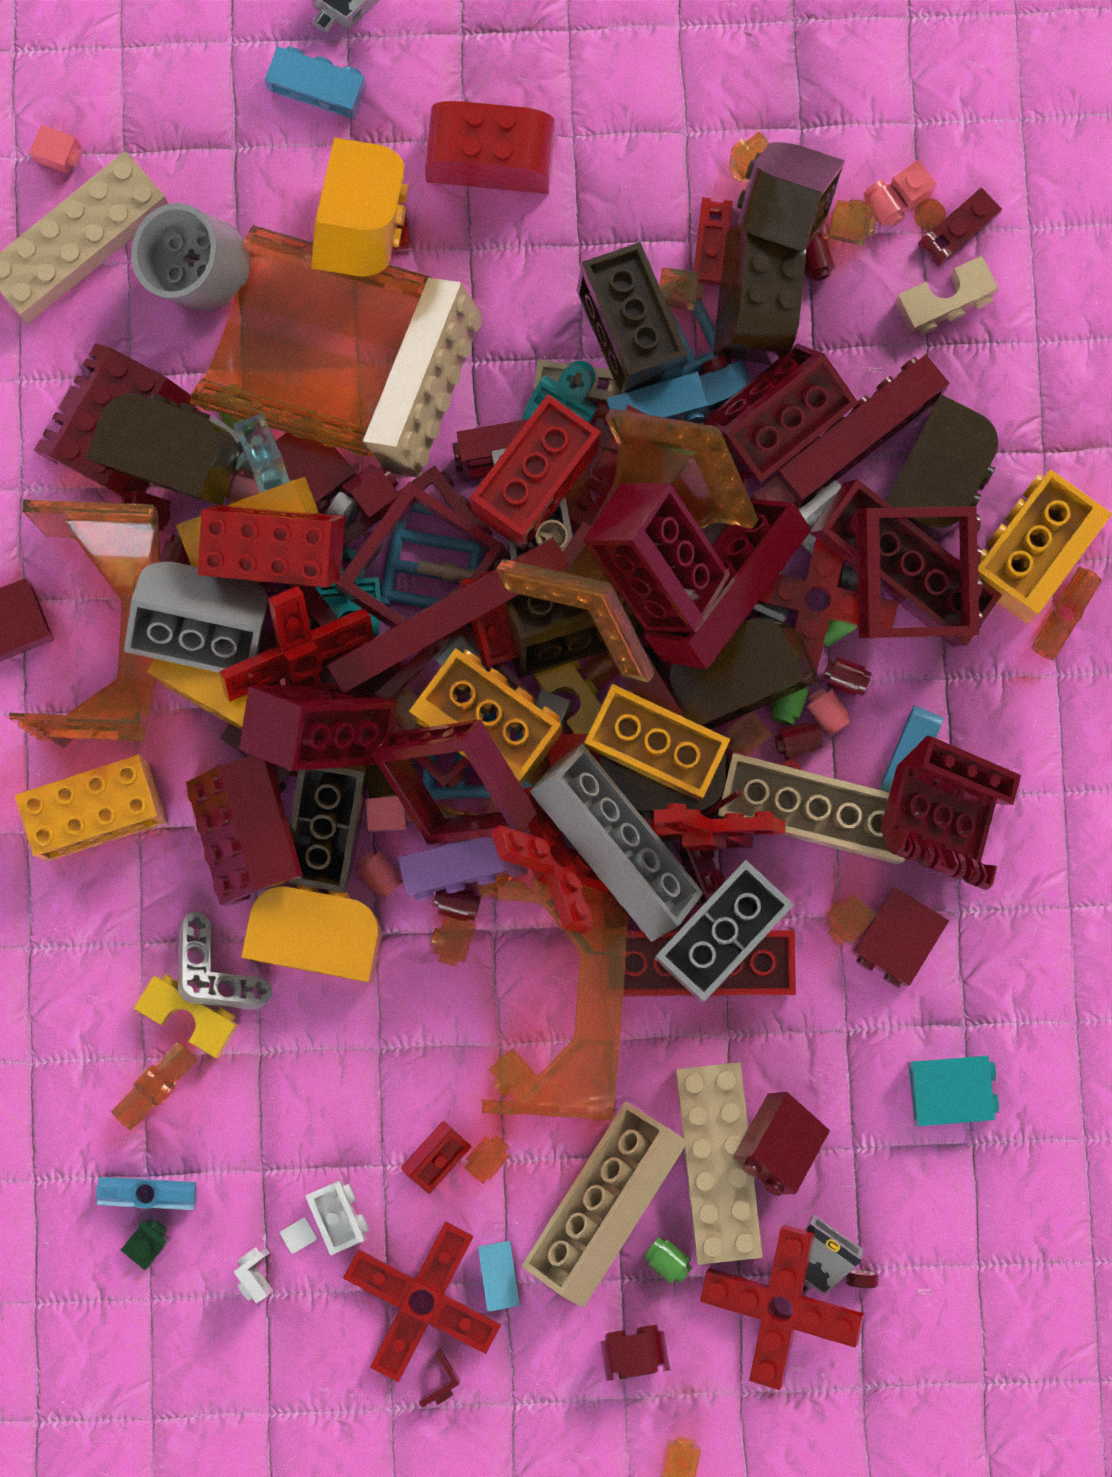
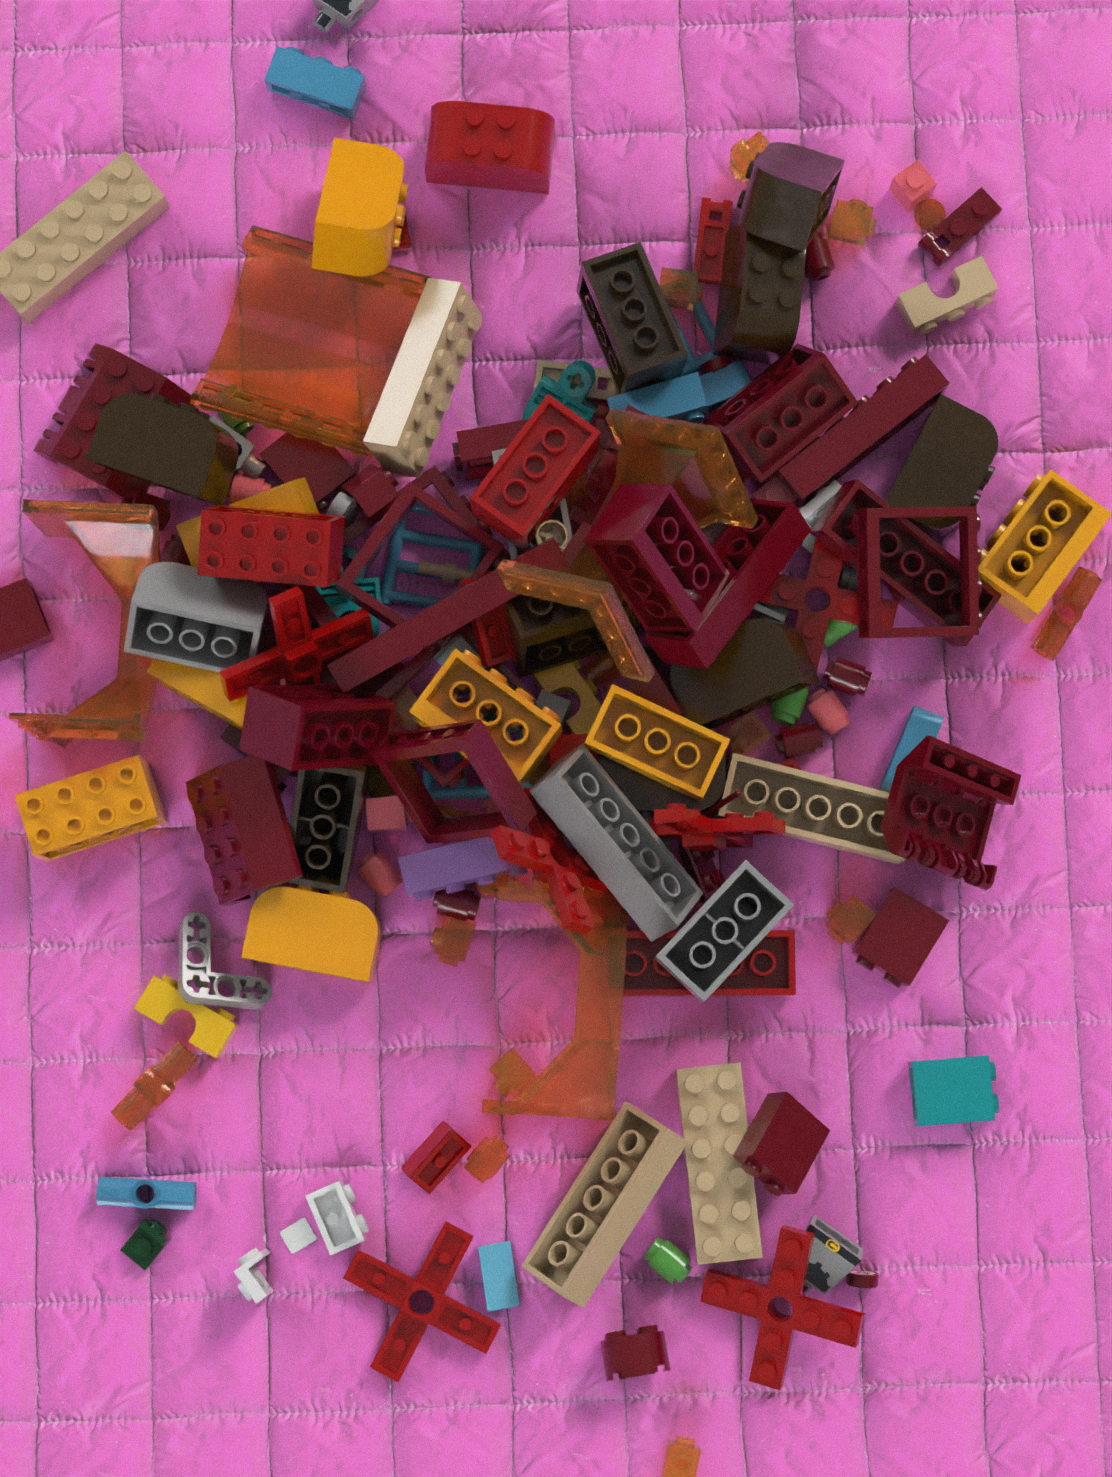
(56, 150): coral brick -> none
(189, 257): light grey brick -> none
(261, 452): clear light blue brick -> none
(444, 1391): dark red bracket -> none
(886, 202): coral brick -> none

